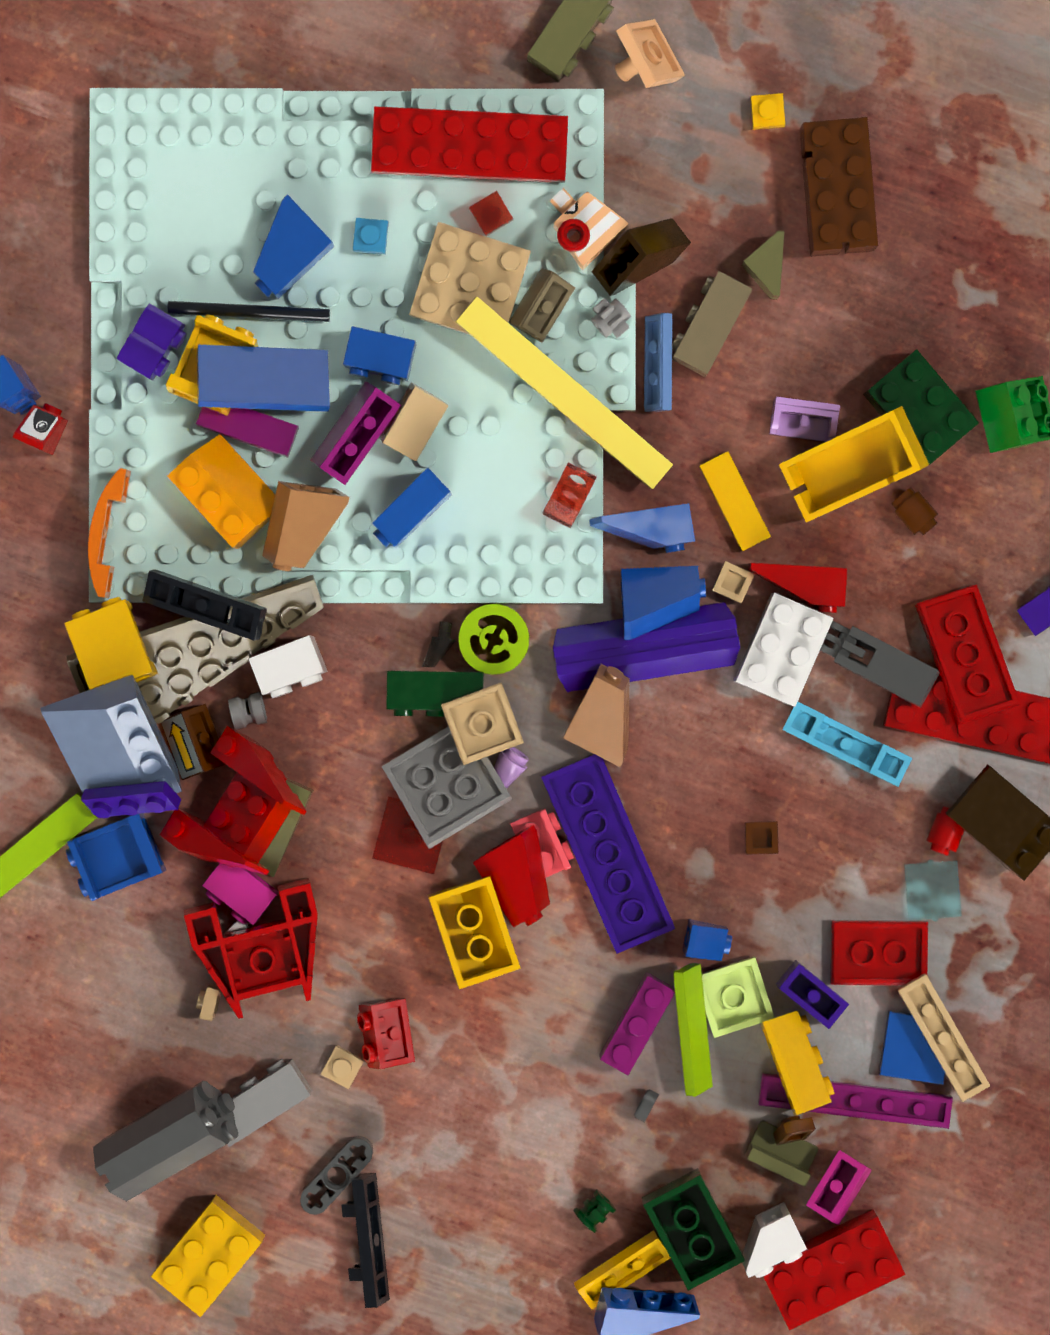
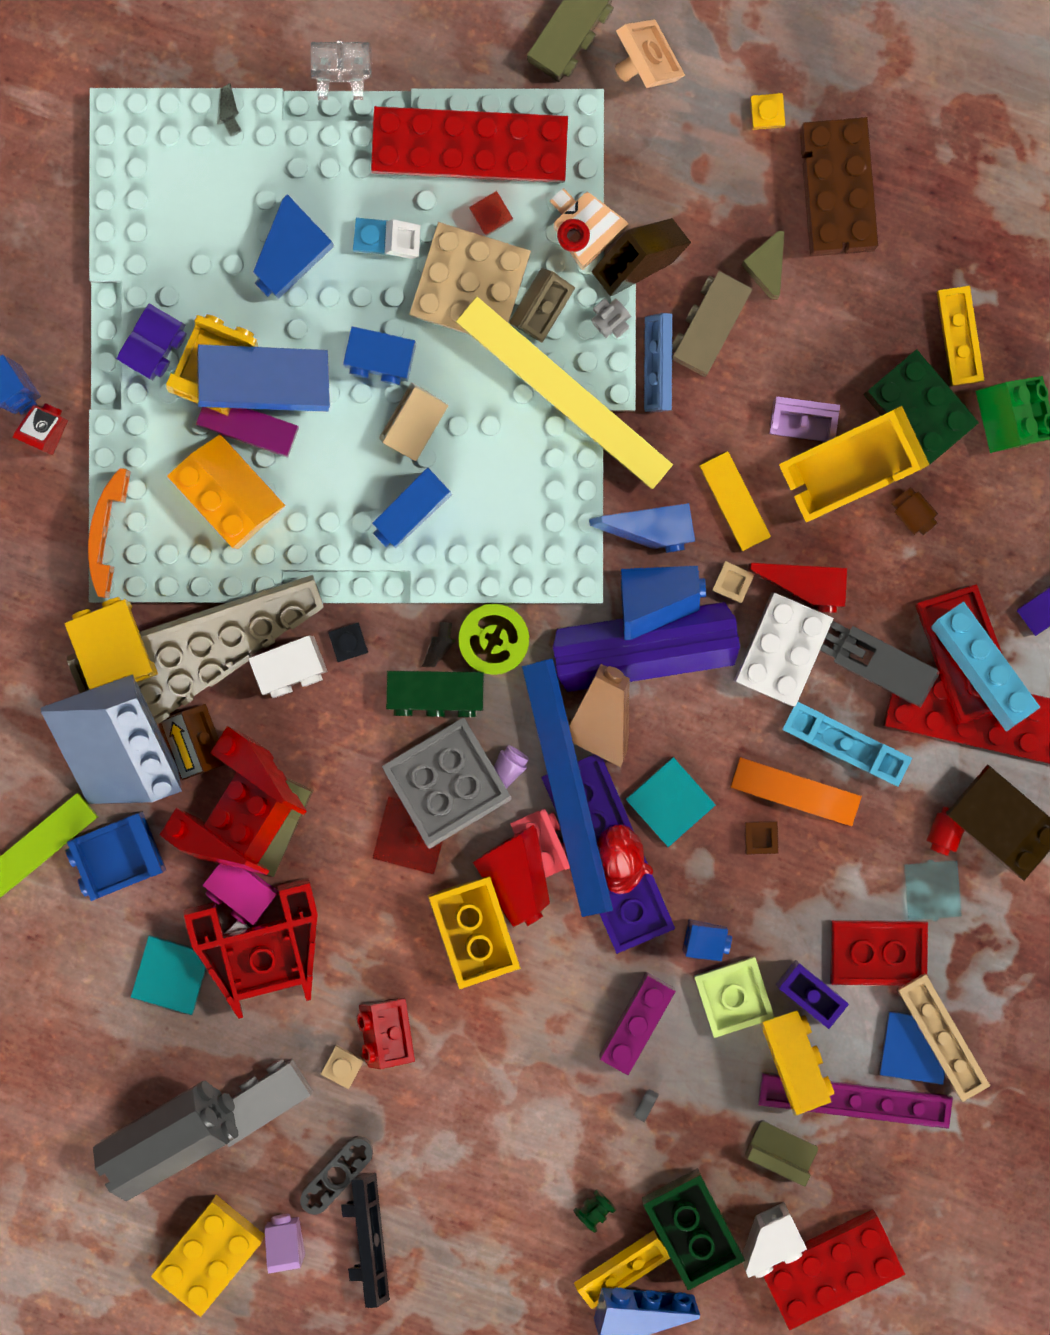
(131, 799): dark purple plate -> none
(169, 975): none -> teal tile
(204, 604): black hinge -> none
(208, 1002): tan plate -> none
(228, 111): none -> clear smoke bar
(240, 711): light grey wheel -> none
(249, 311): black piece -> none
(284, 1243): none -> lavender slope
(300, 522): medium nougat slope -> none
(341, 63): none -> clear piece
(348, 642): none -> black plate
(355, 432): magenta brick -> none
(402, 239): none -> white plate
(482, 723): tan tile -> none
(567, 788): none -> blue tile
(569, 496): clear red bracket -> none
(622, 858): none -> red hair
(670, 802): none -> teal tile
(693, 1029): lime tile -> none
(793, 1130): reddish brown plate -> none
(796, 791): none -> orange slope
(838, 1187): dark pink brick -> none
(960, 336): none -> yellow plate
(985, 666): none -> medium azure brick

